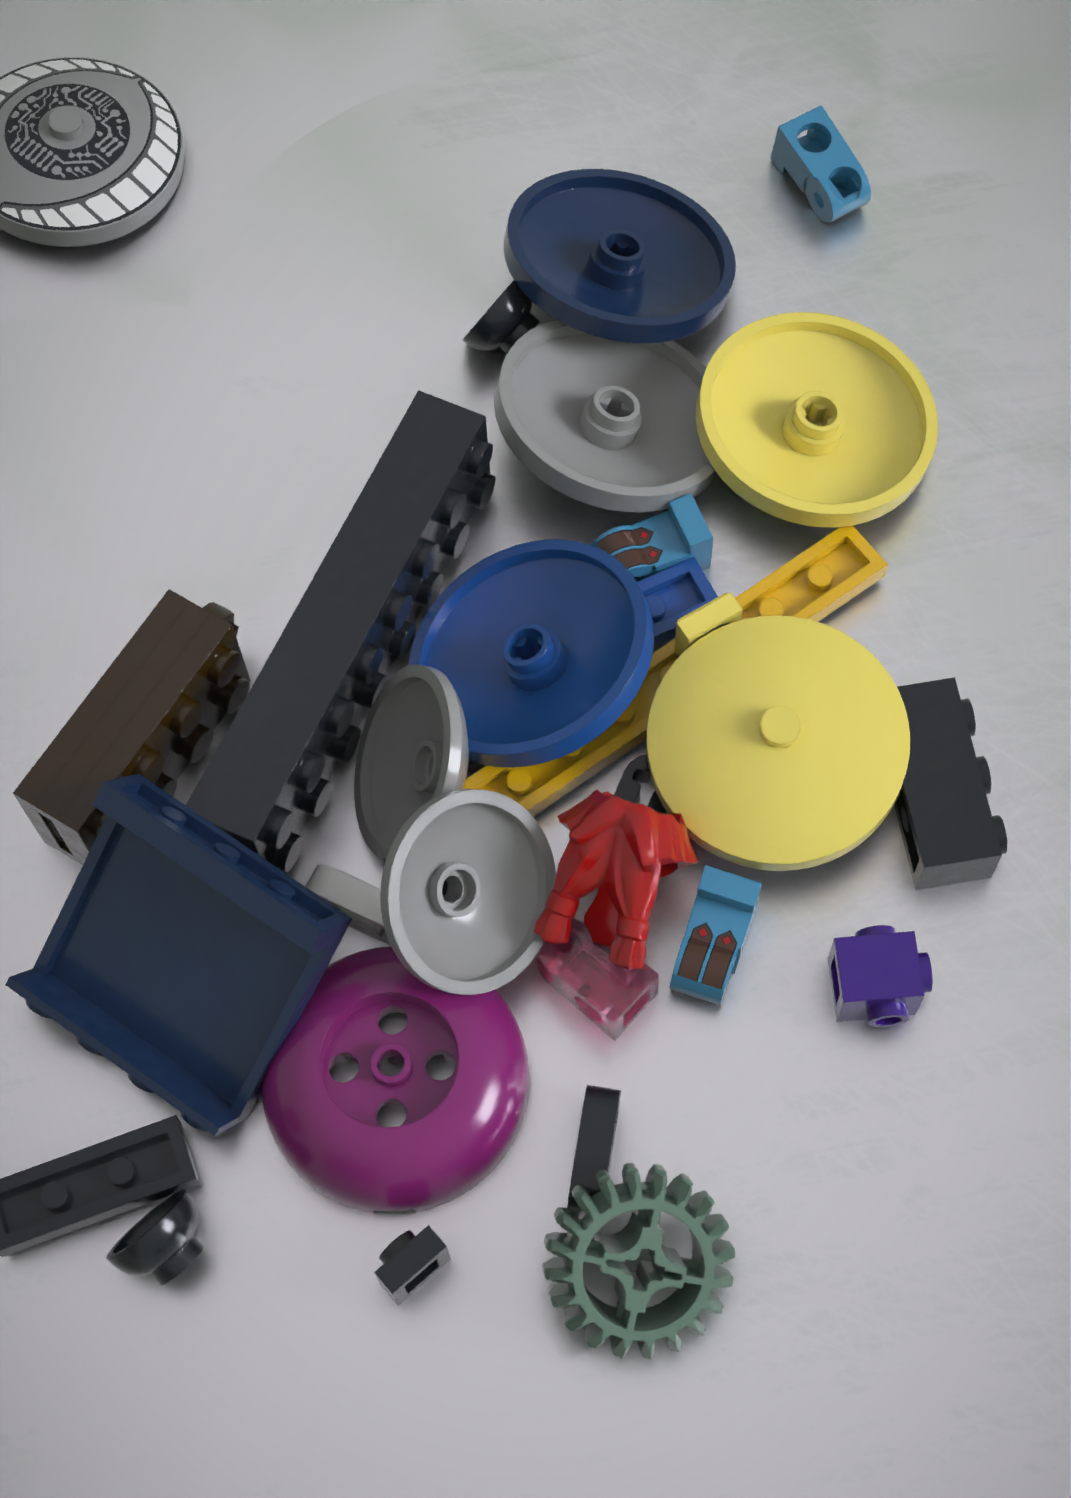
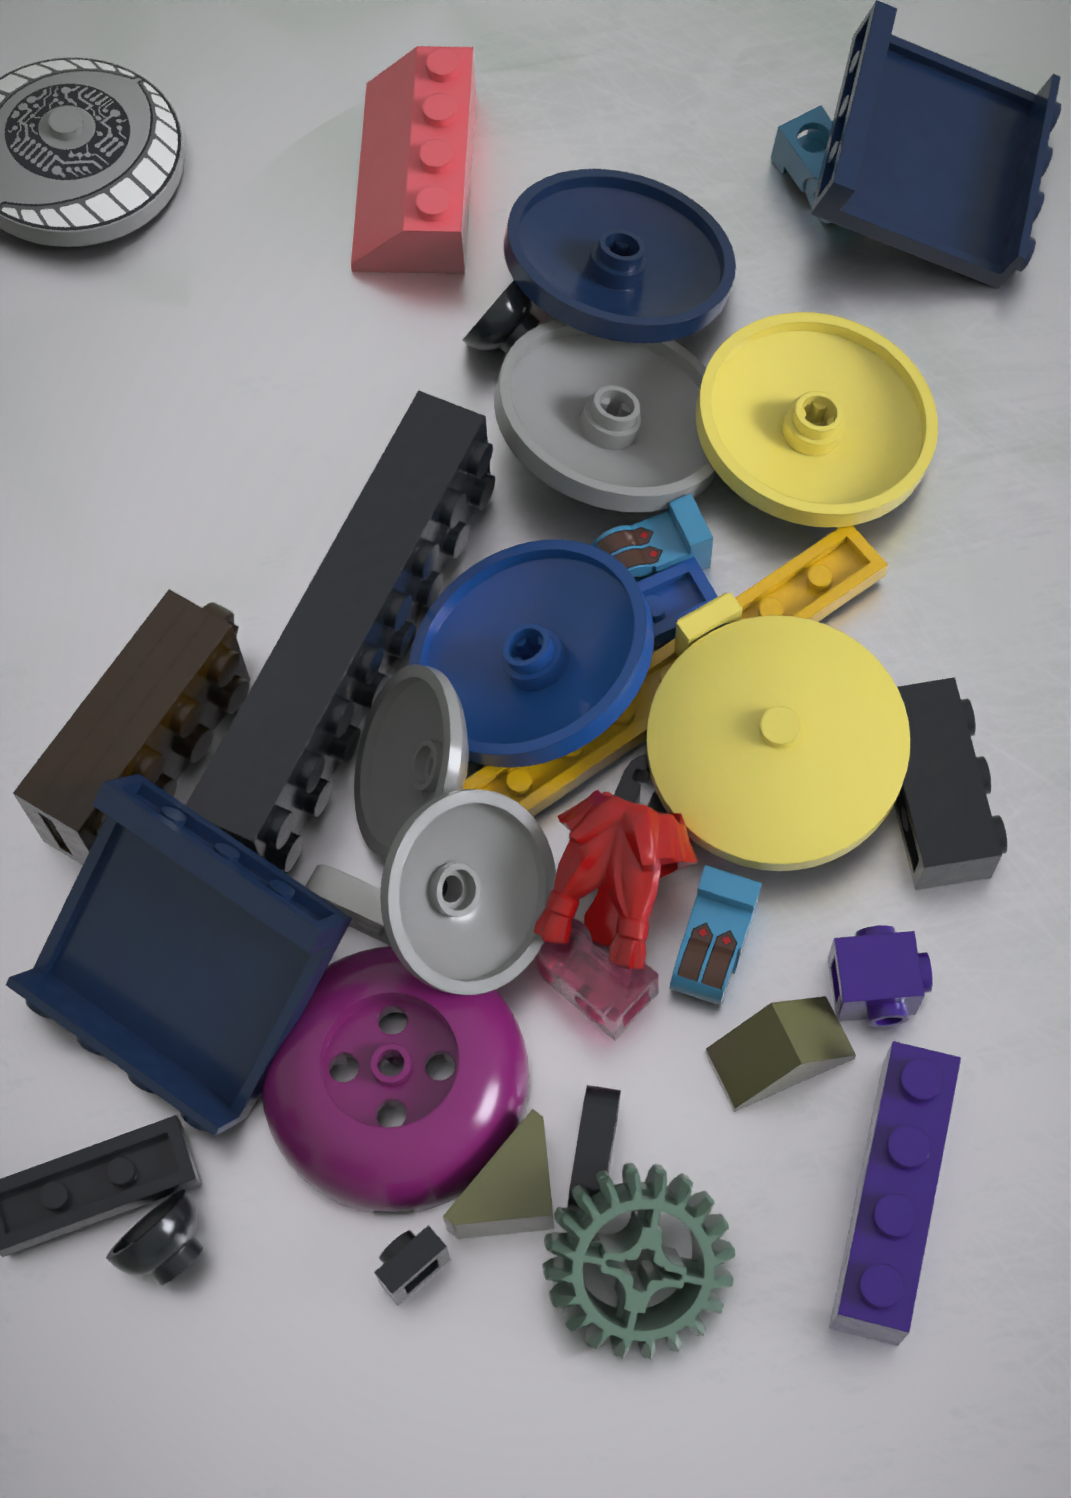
(416, 164): none -> coral slope
(510, 1190): none -> olive slope
(778, 1050): none -> olive slope
(895, 1194): none -> dark purple brick
(936, 155): none -> dark blue panel

